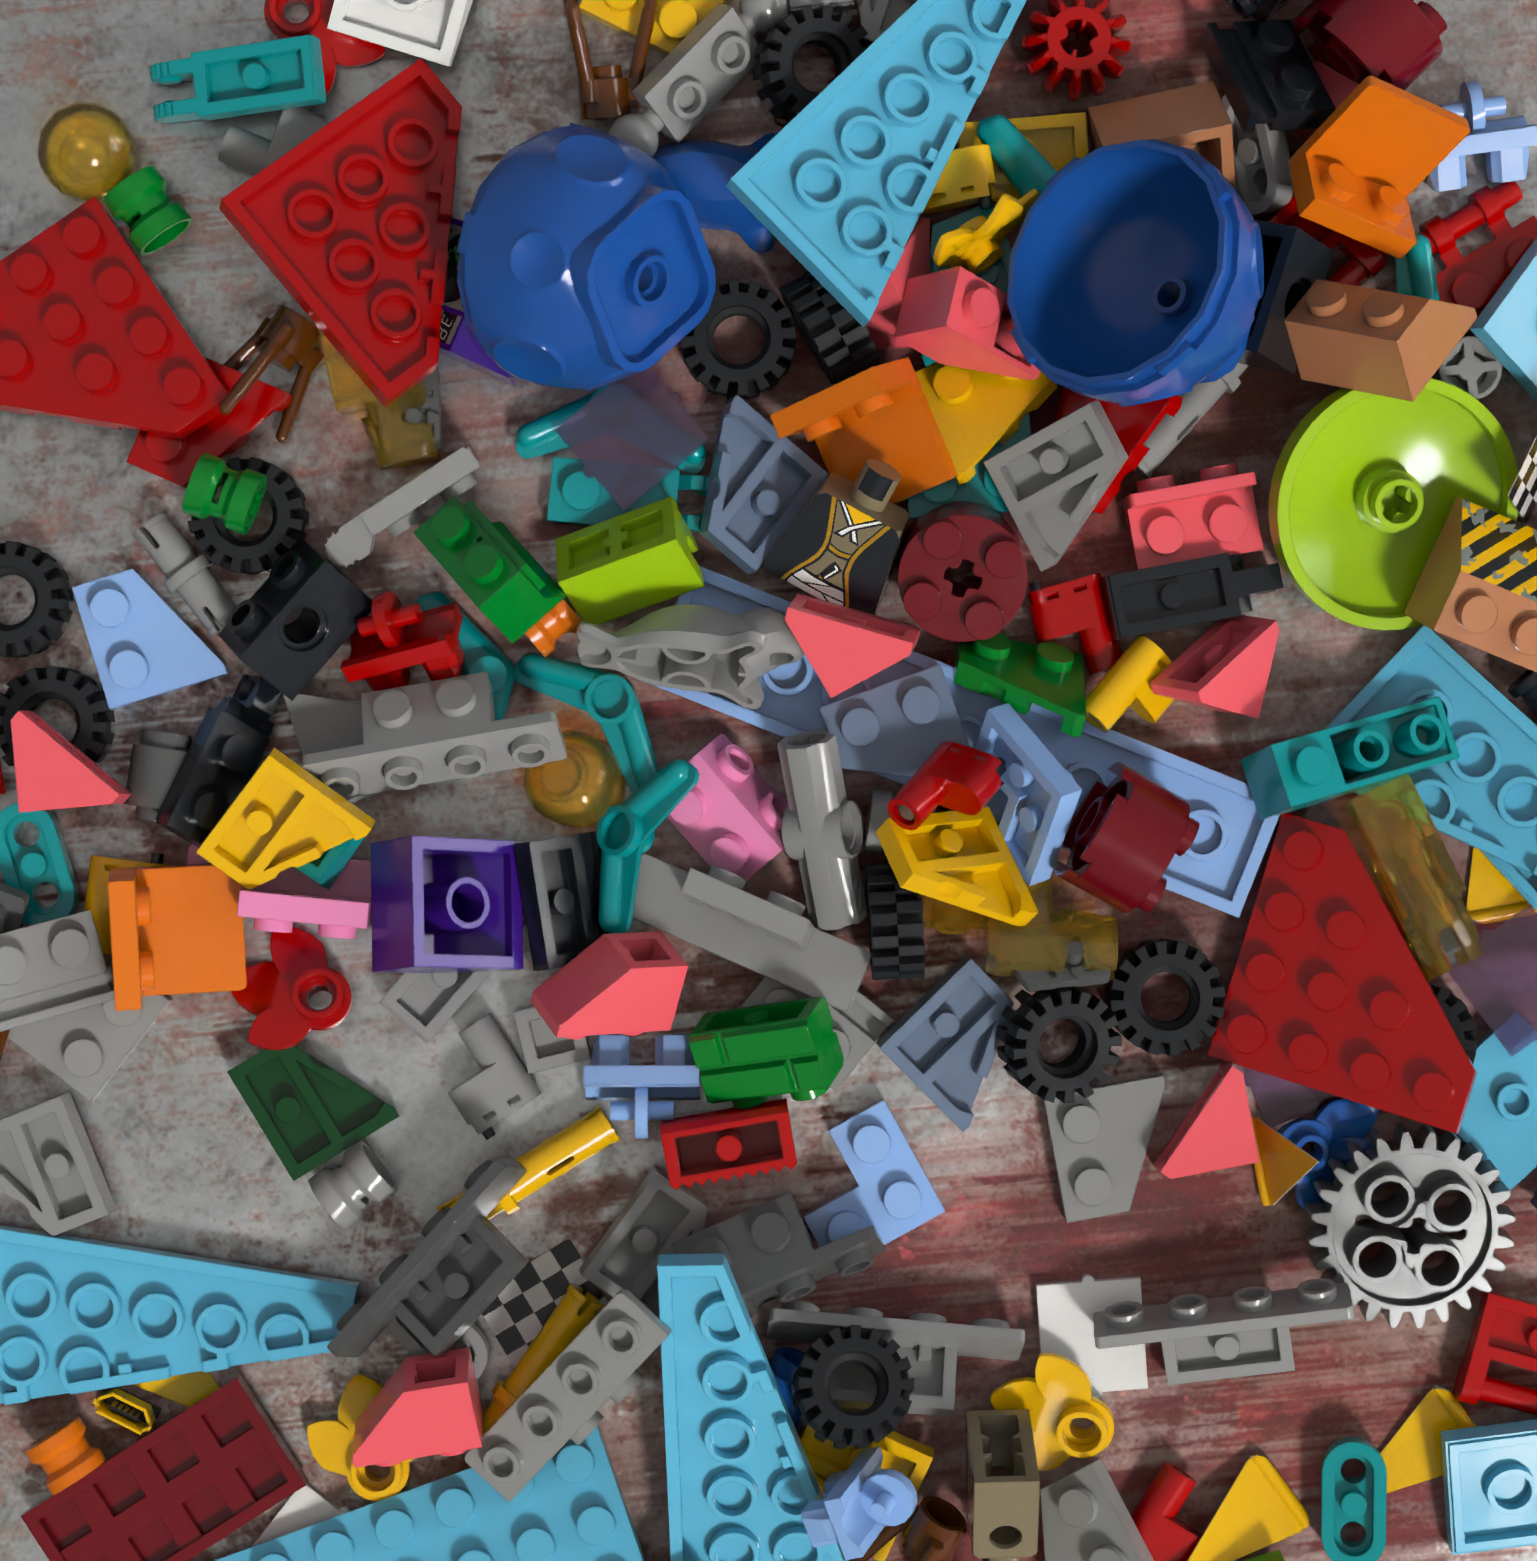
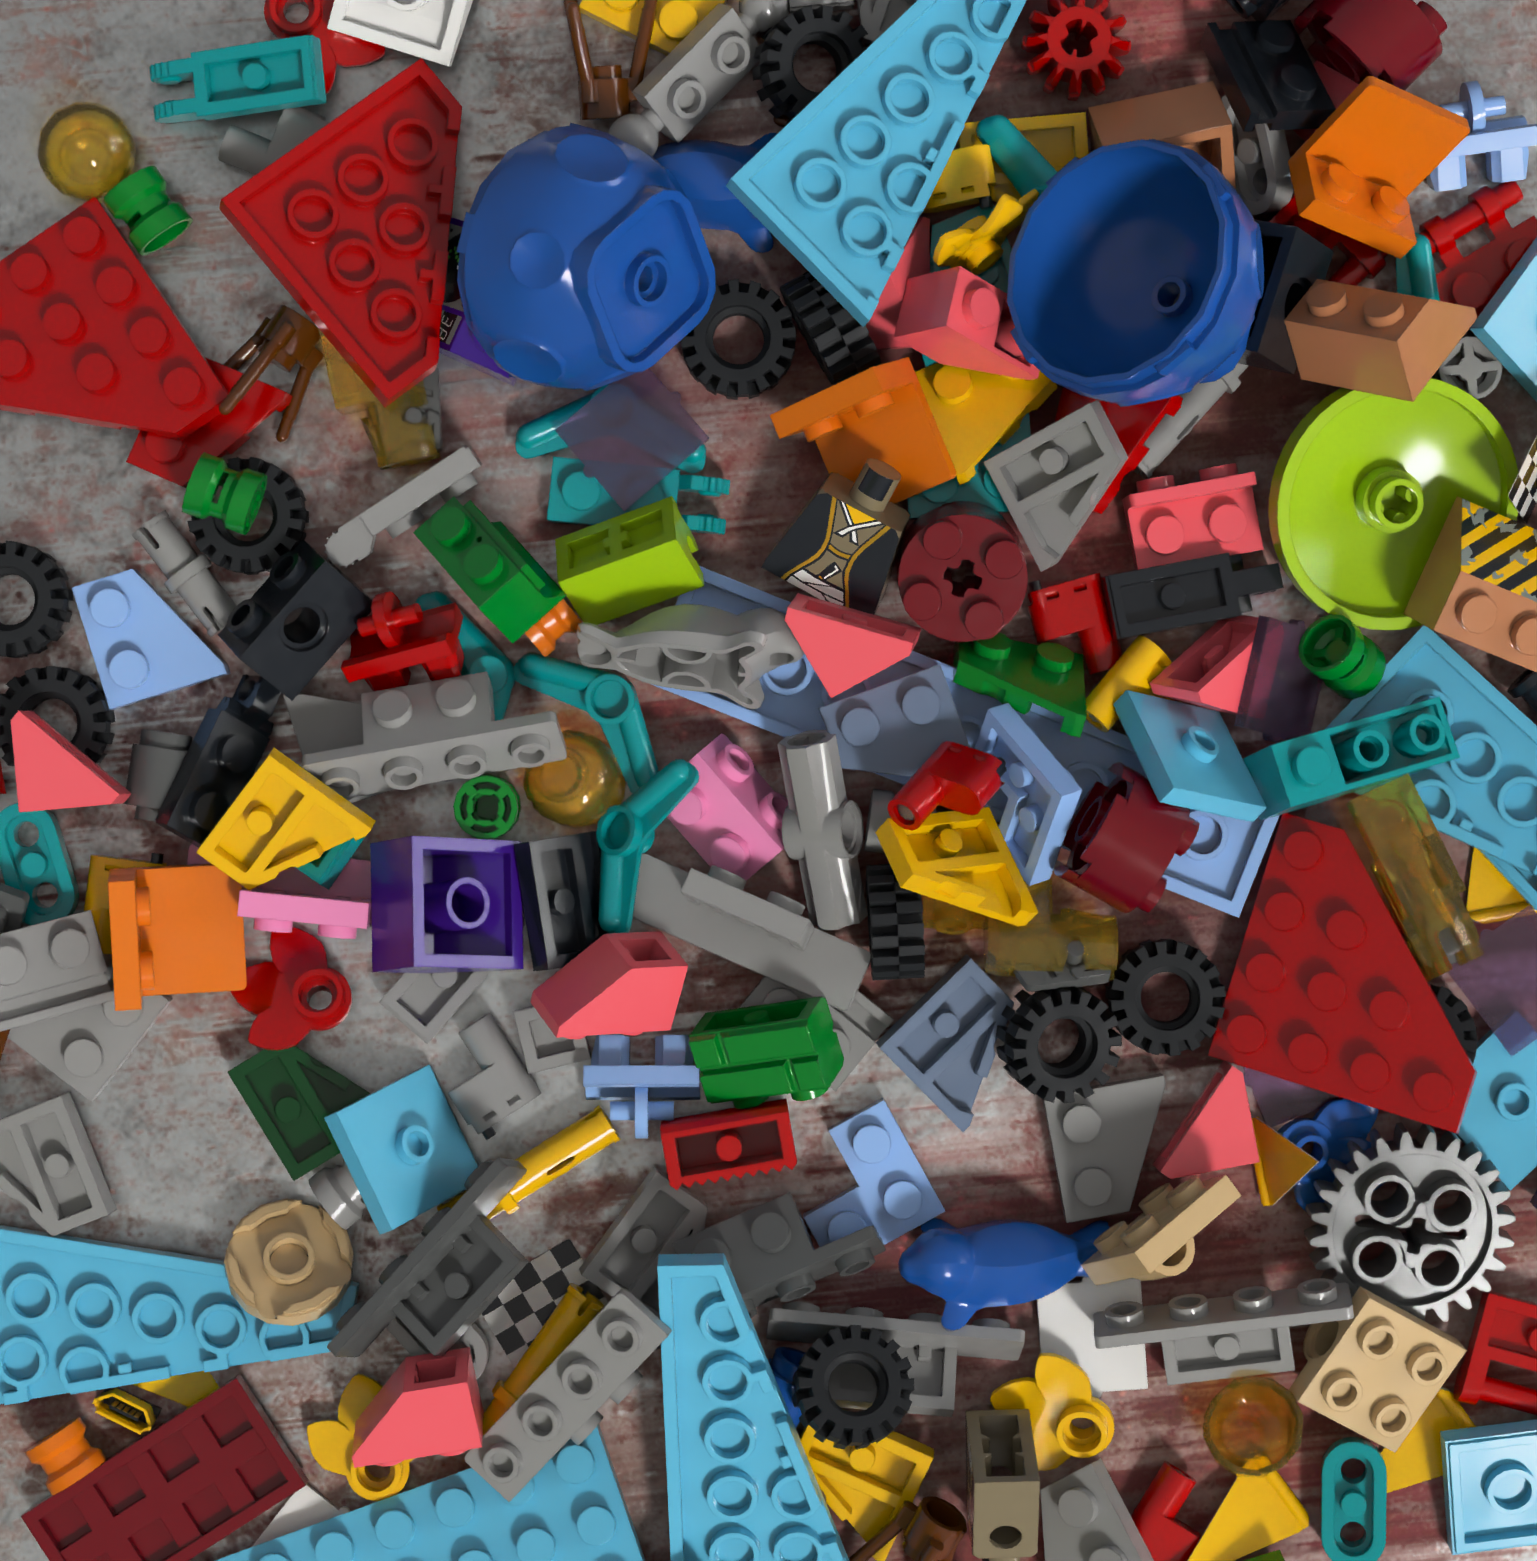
(288, 1262): none -> tan tile
(403, 1148): none -> medium azure plate
(495, 801): none -> green wheel
(754, 486): sand blue wing -> none
(859, 1505): light blue hips -> none
(994, 1263): none -> blue animal
(1160, 1238): none -> tan plate
(1189, 756): none -> medium azure plate
(1253, 1427): none -> clear yellow hair
(1277, 688): none -> clear purple piece
(1342, 656): none -> green wheel
(1375, 1369): none -> tan plate

